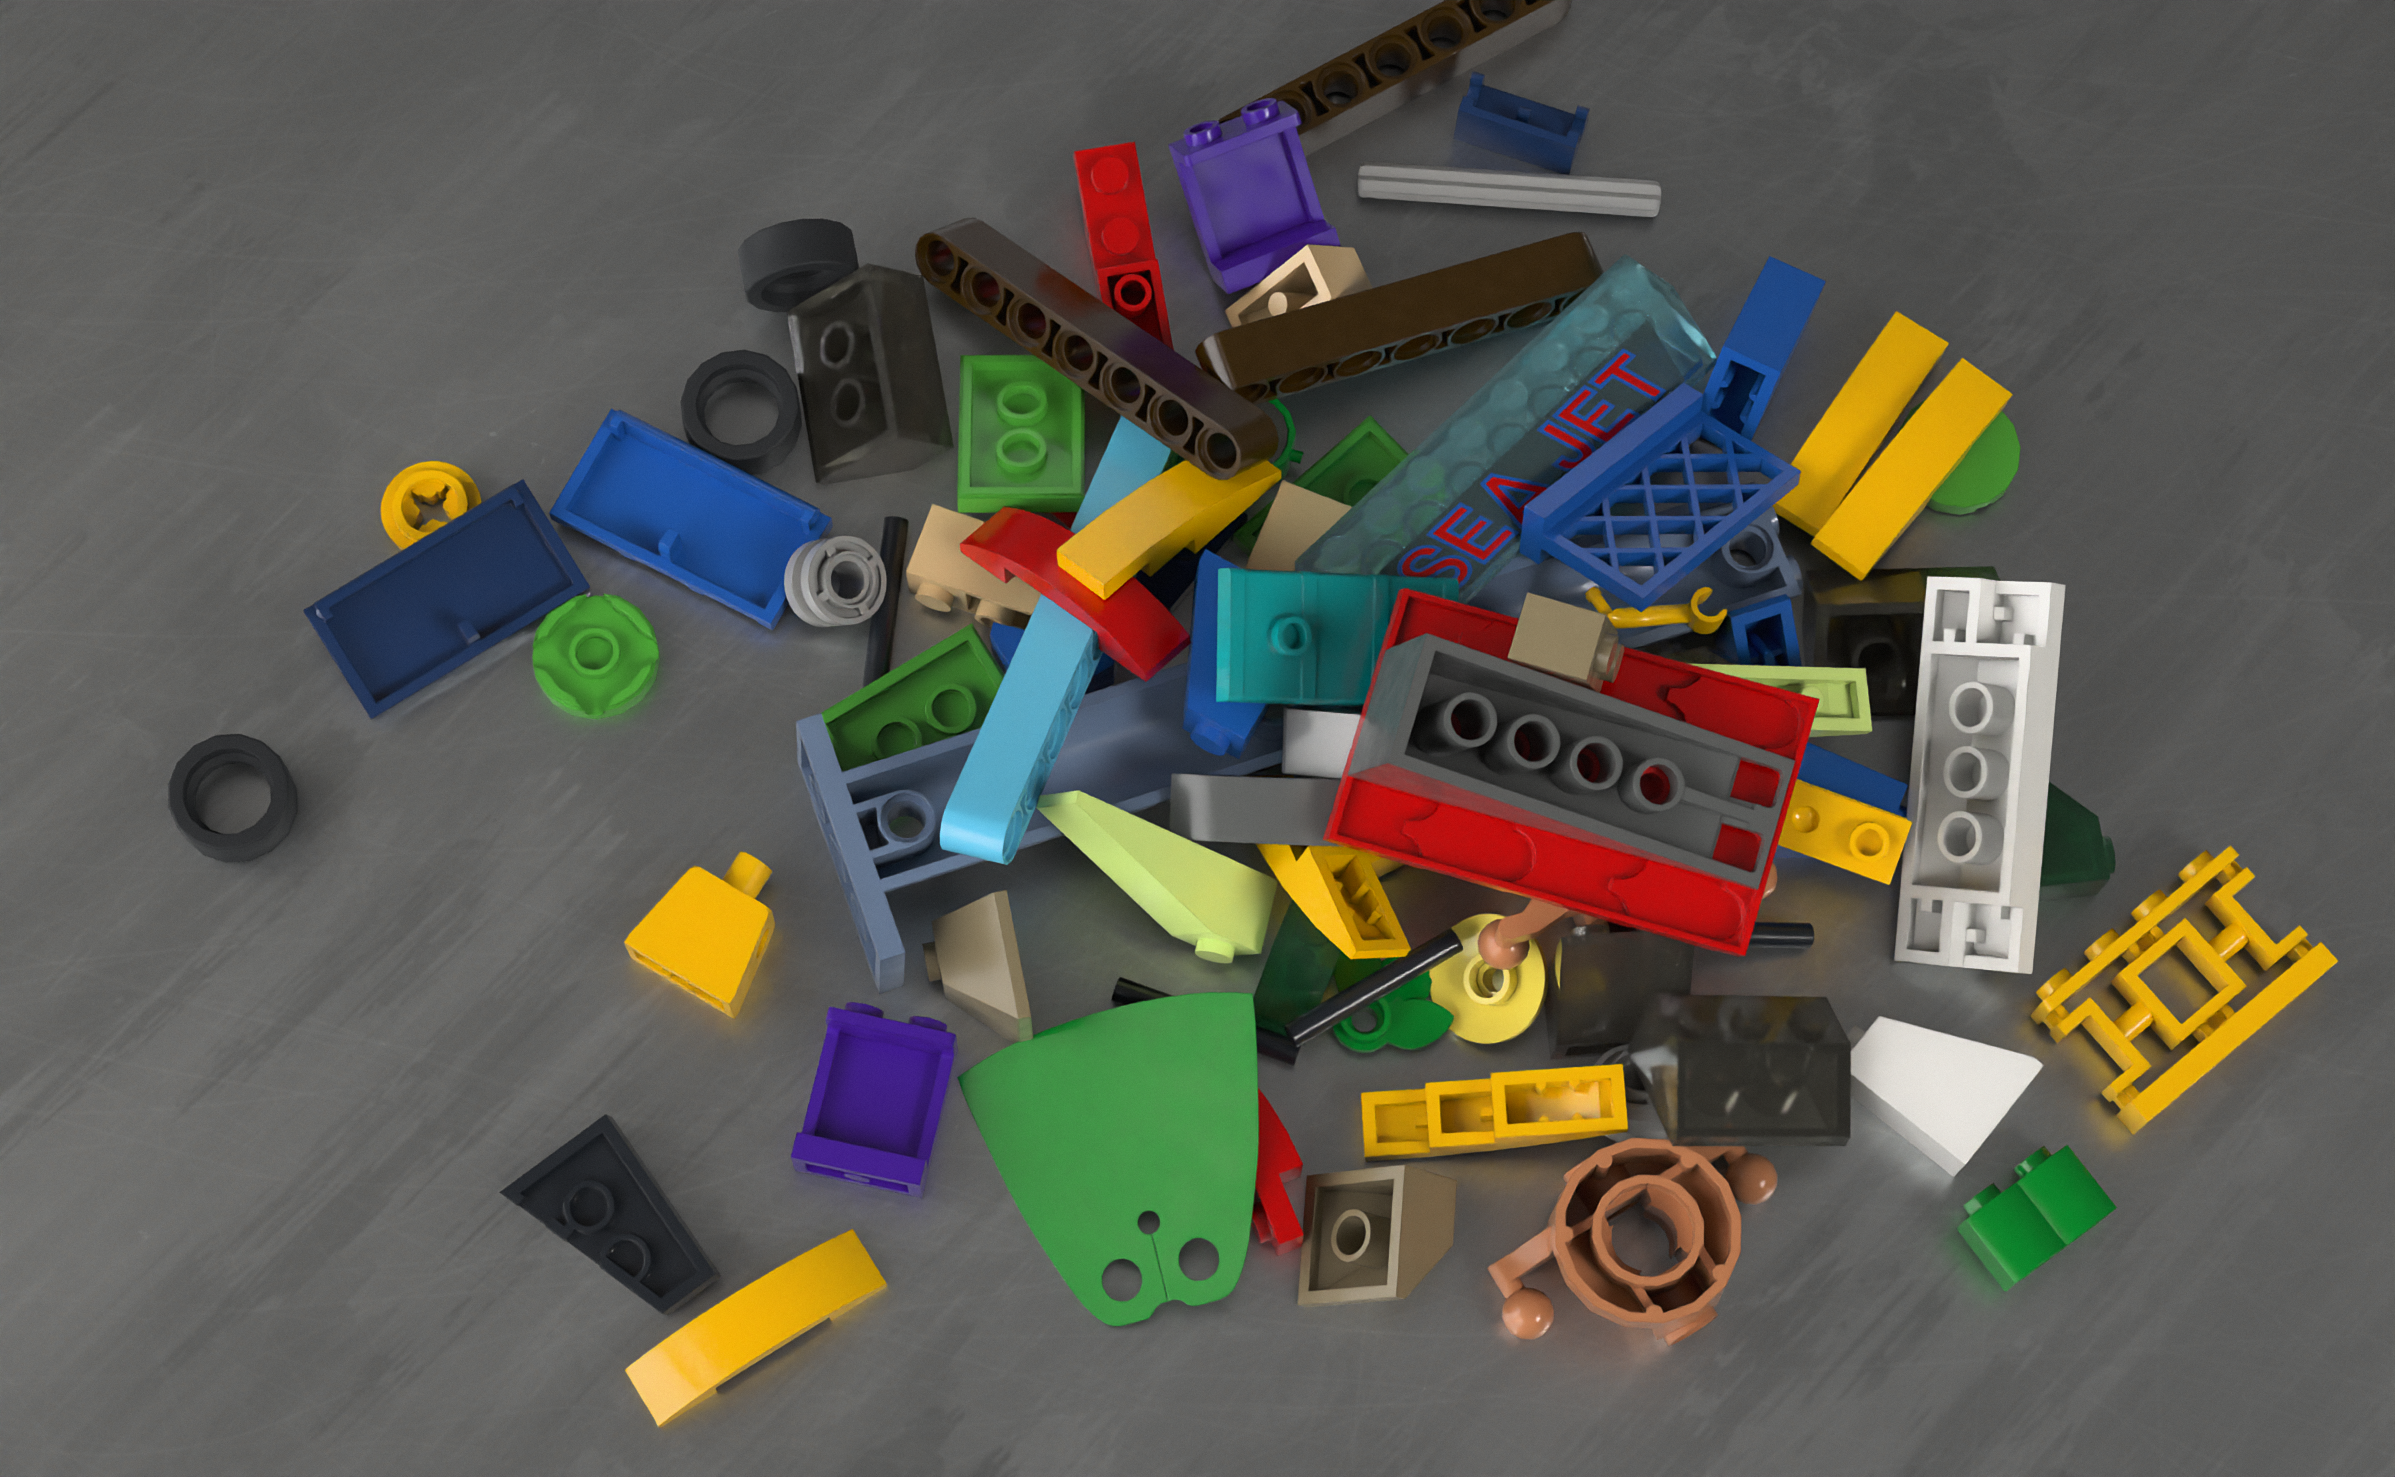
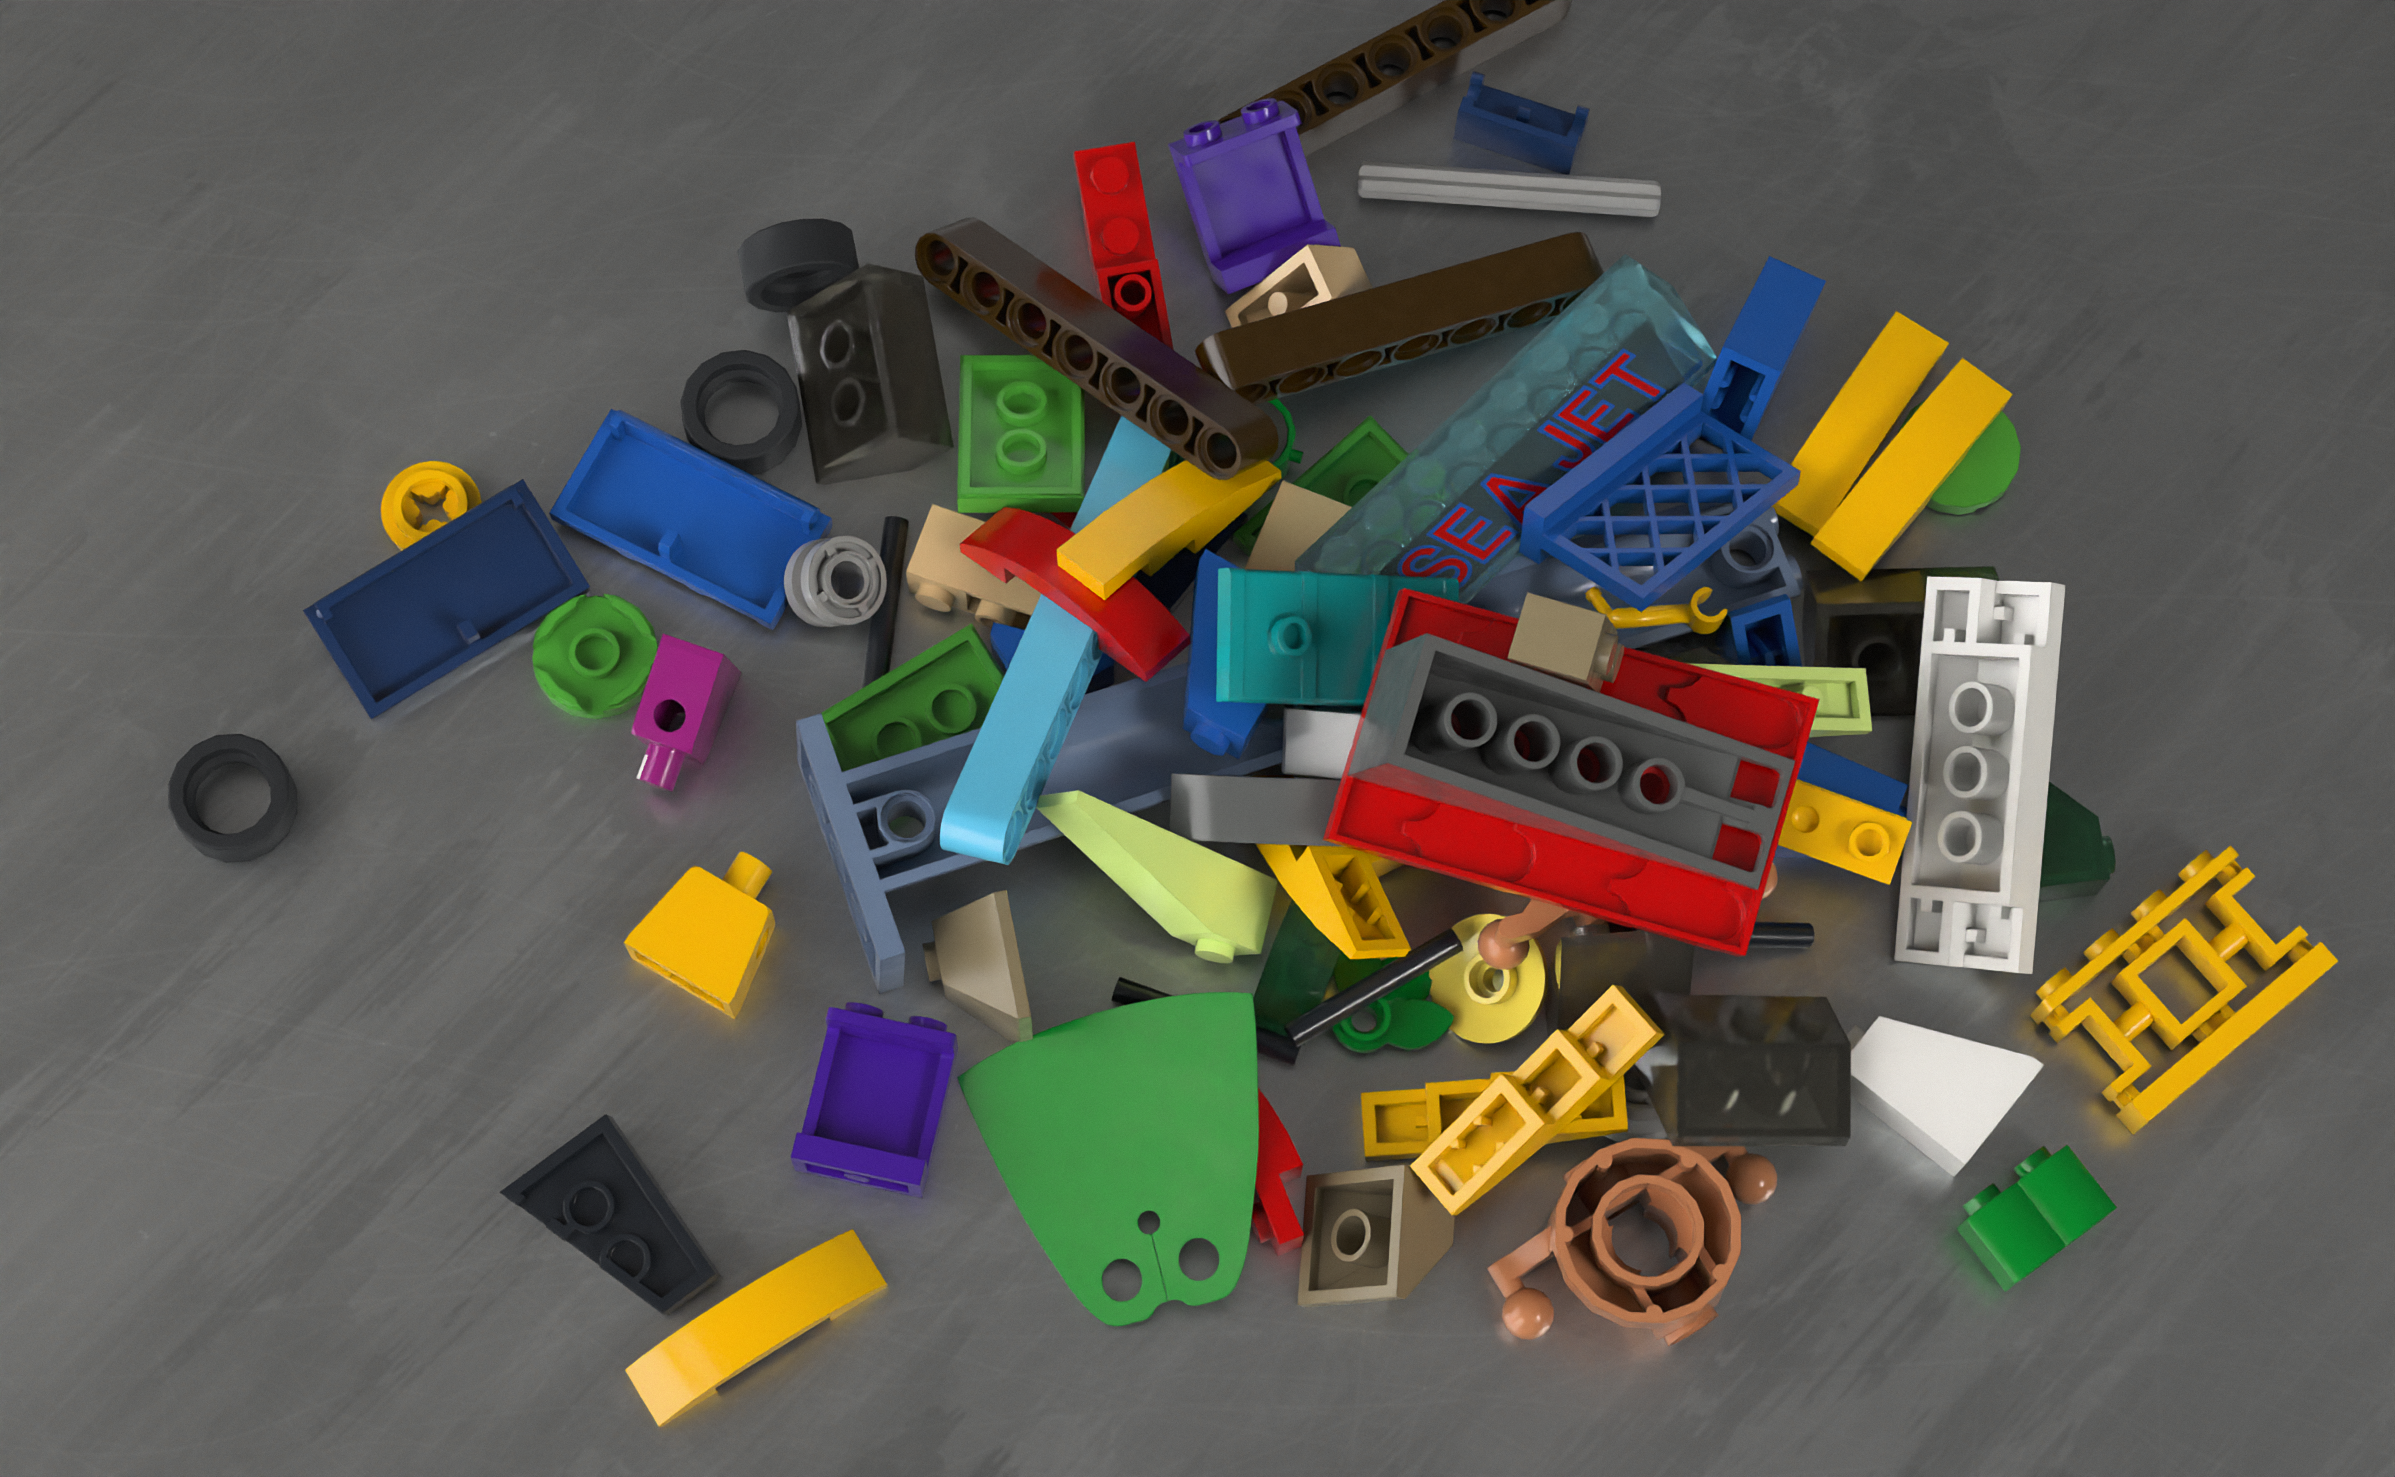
(681, 682): none -> magenta torso
(1537, 1100): none -> yellow slope

